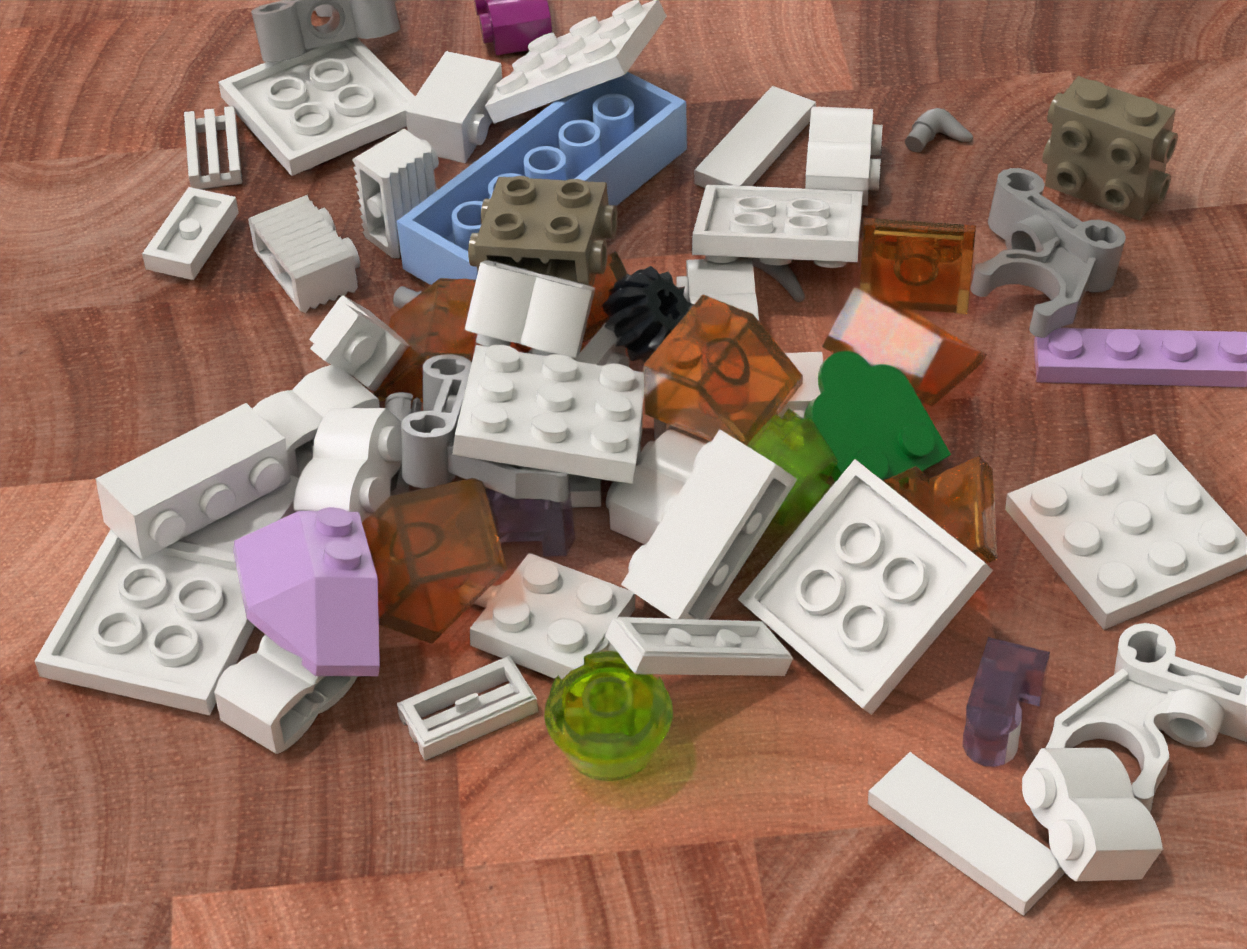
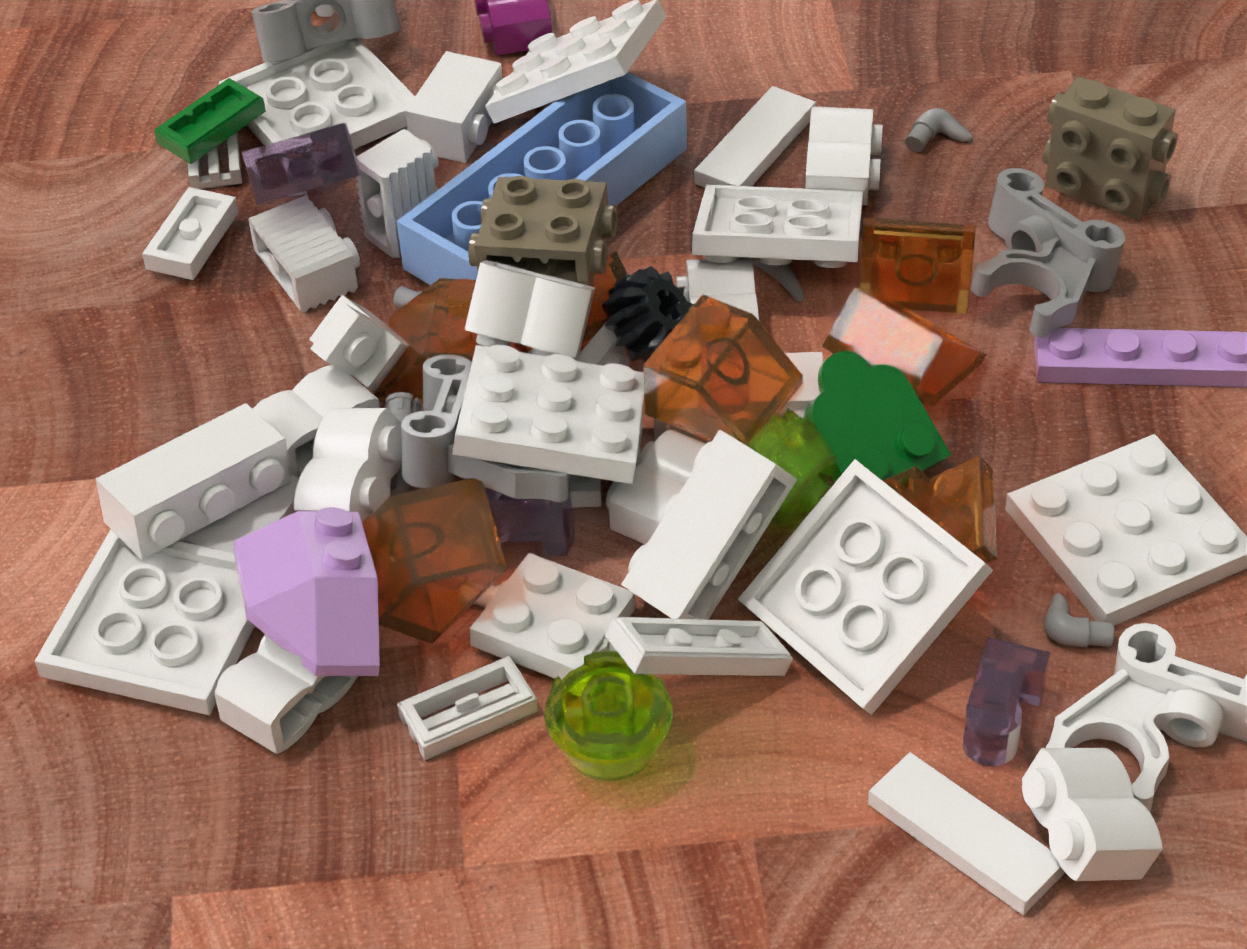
(209, 120): none -> green plate
(302, 166): none -> slope
(1075, 630): none -> light grey animal

